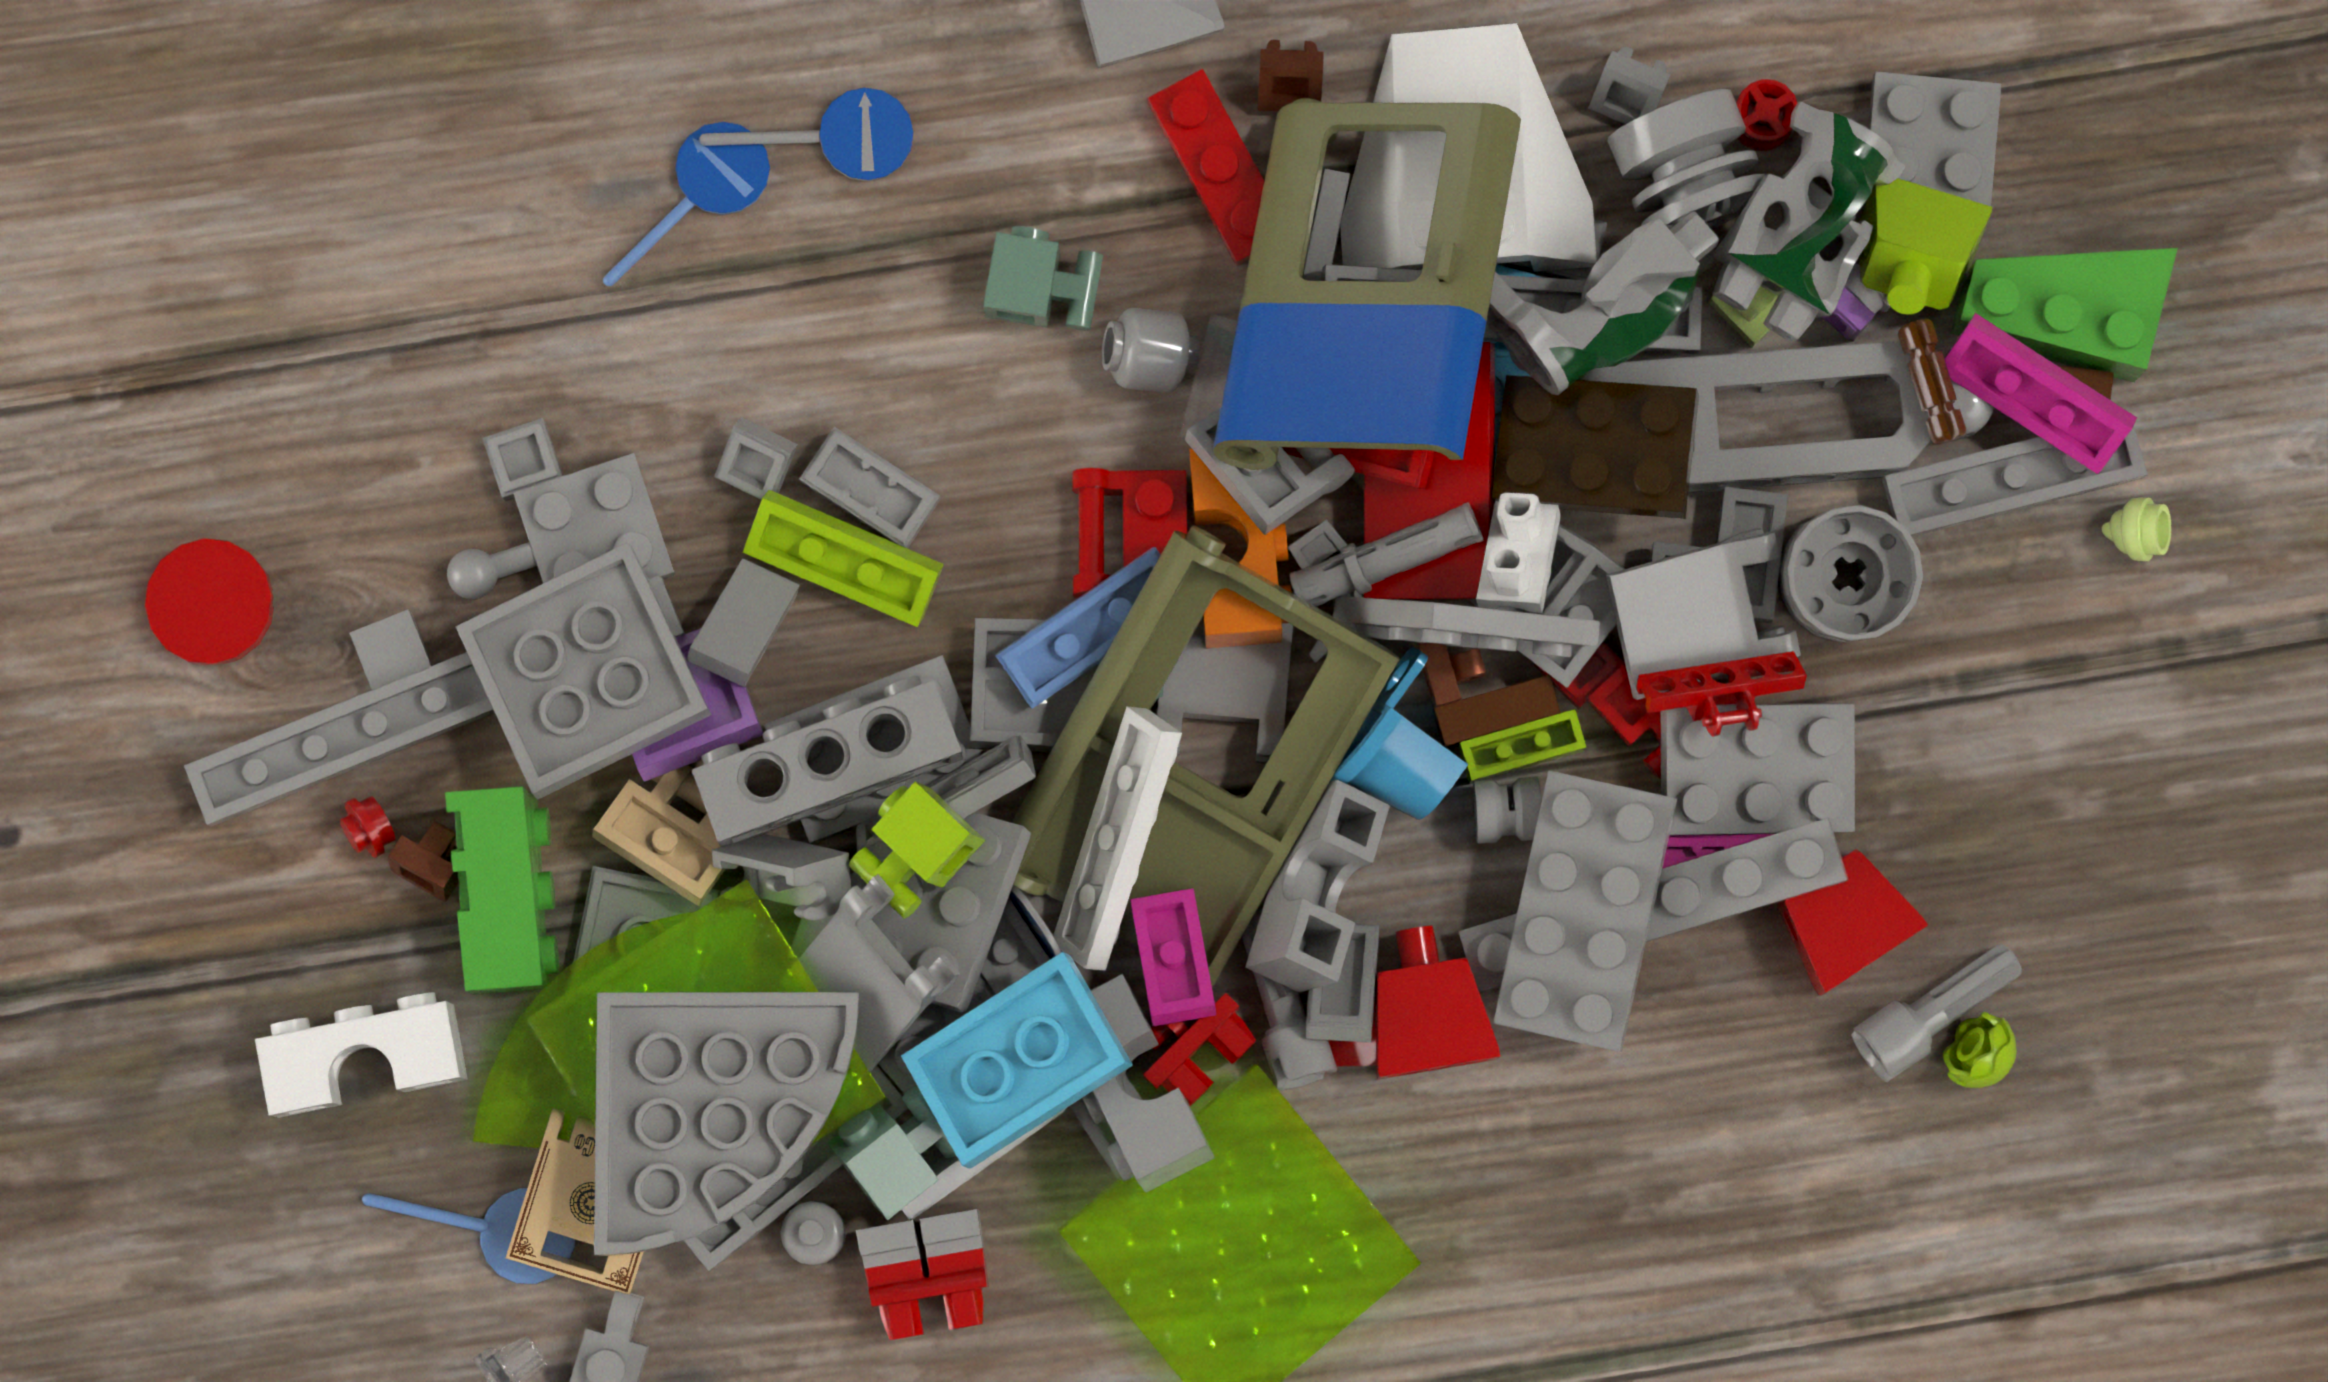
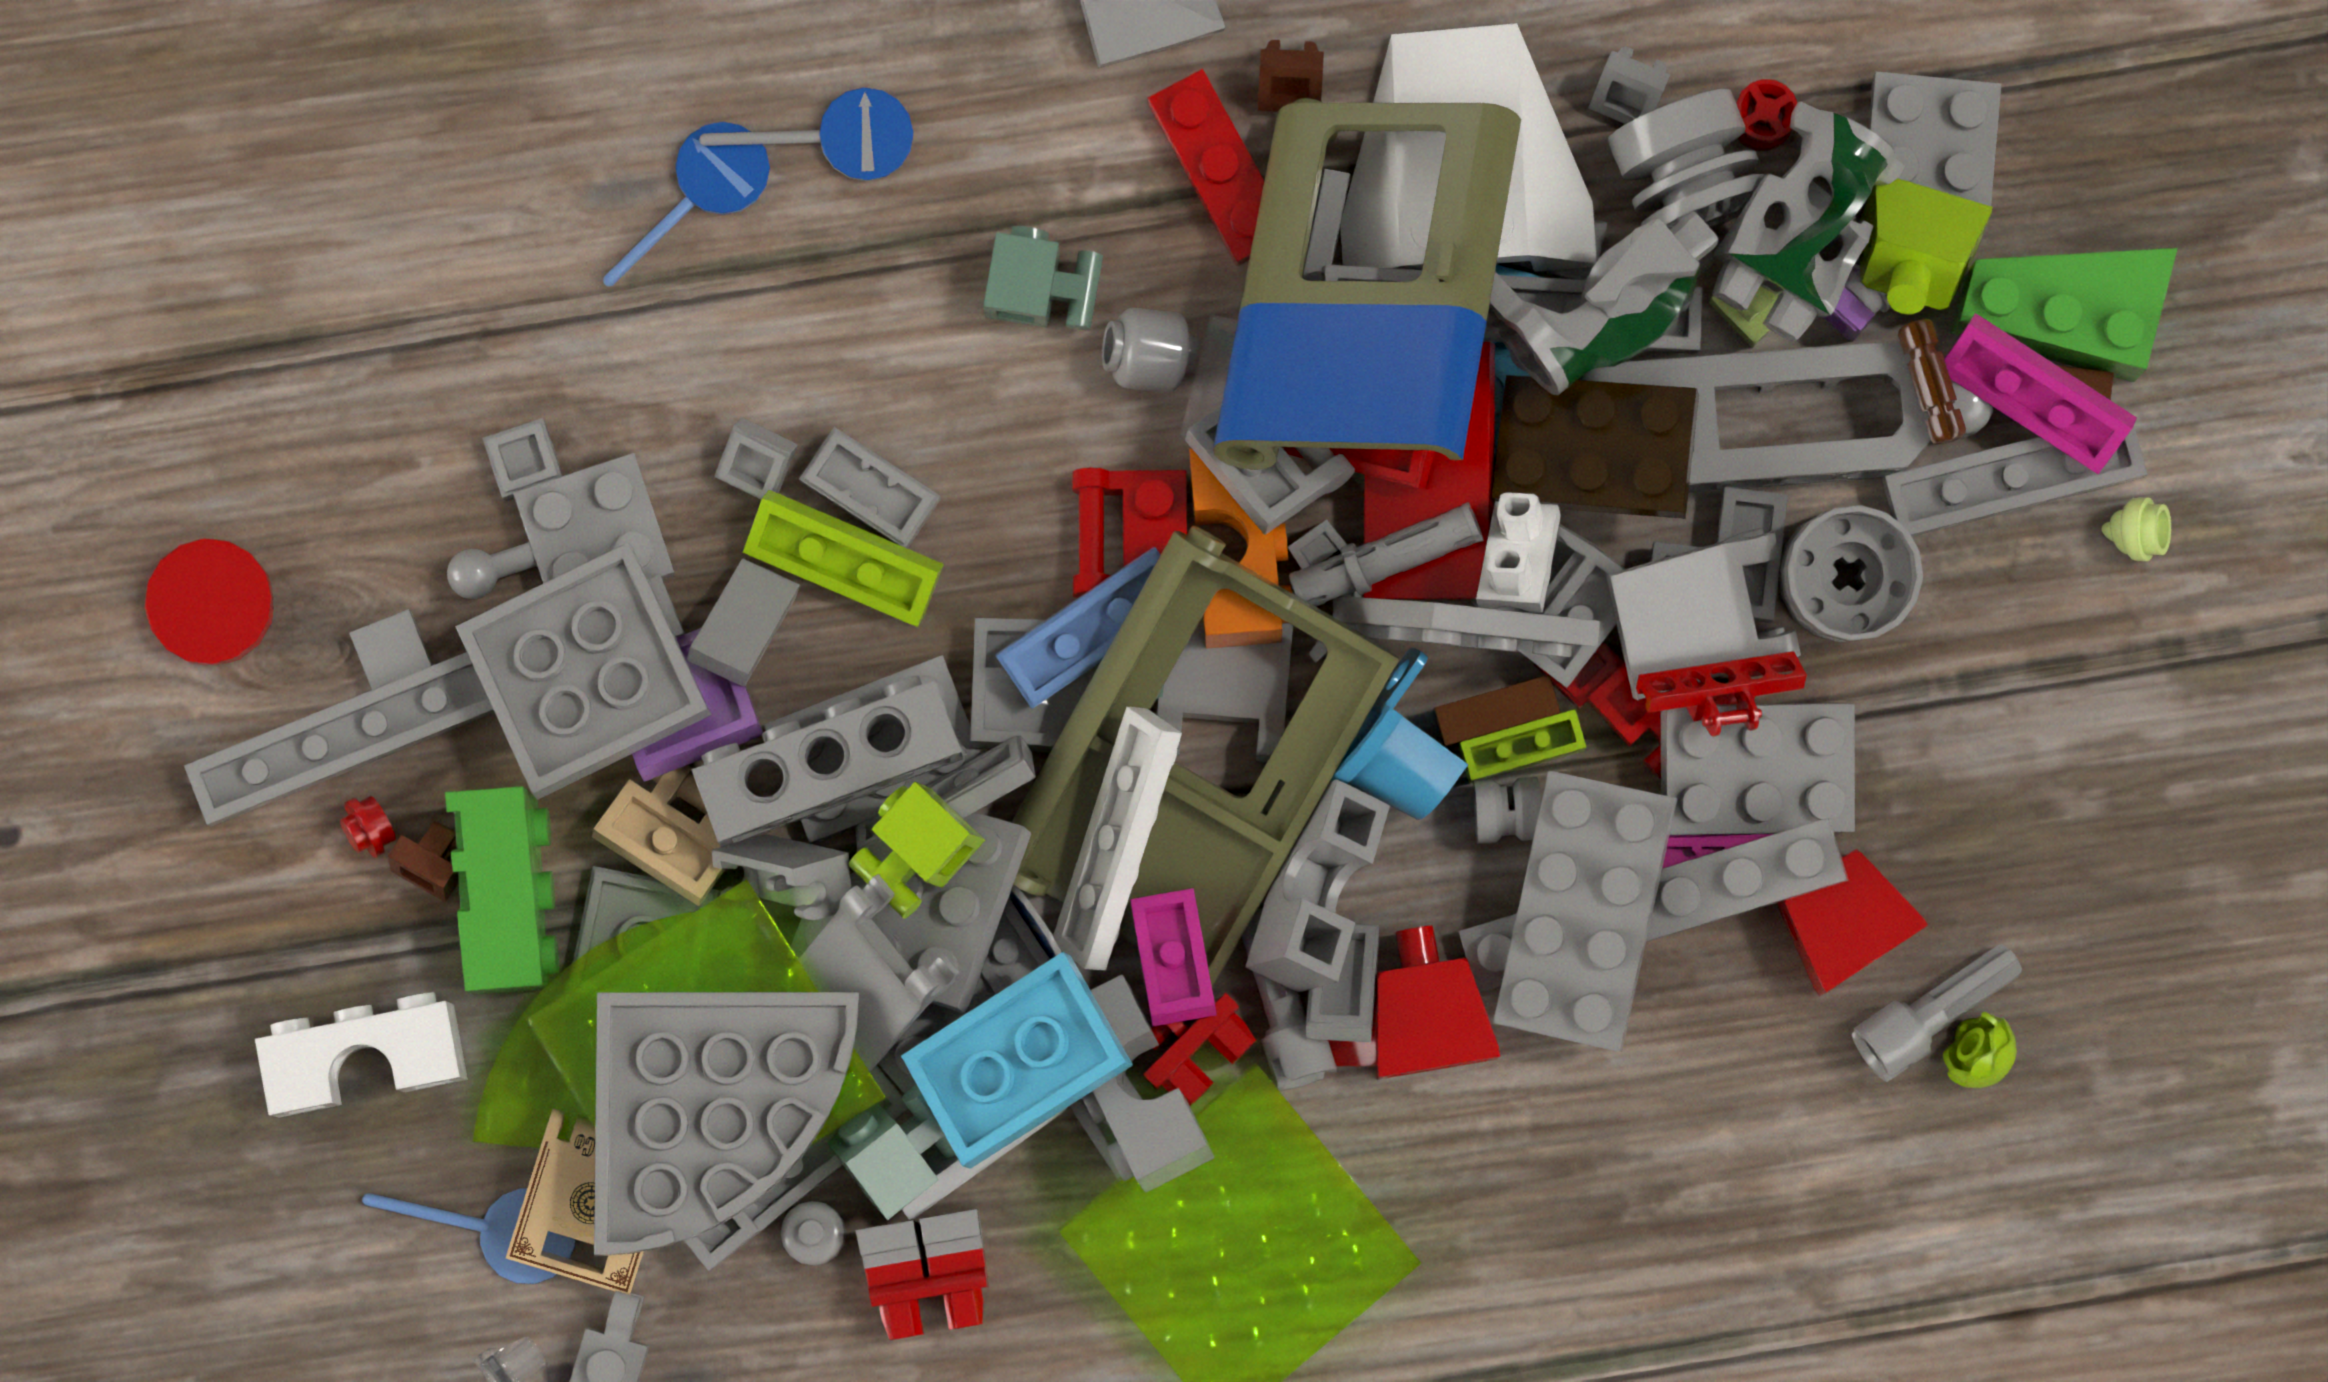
(1445, 672): copper tile -> none

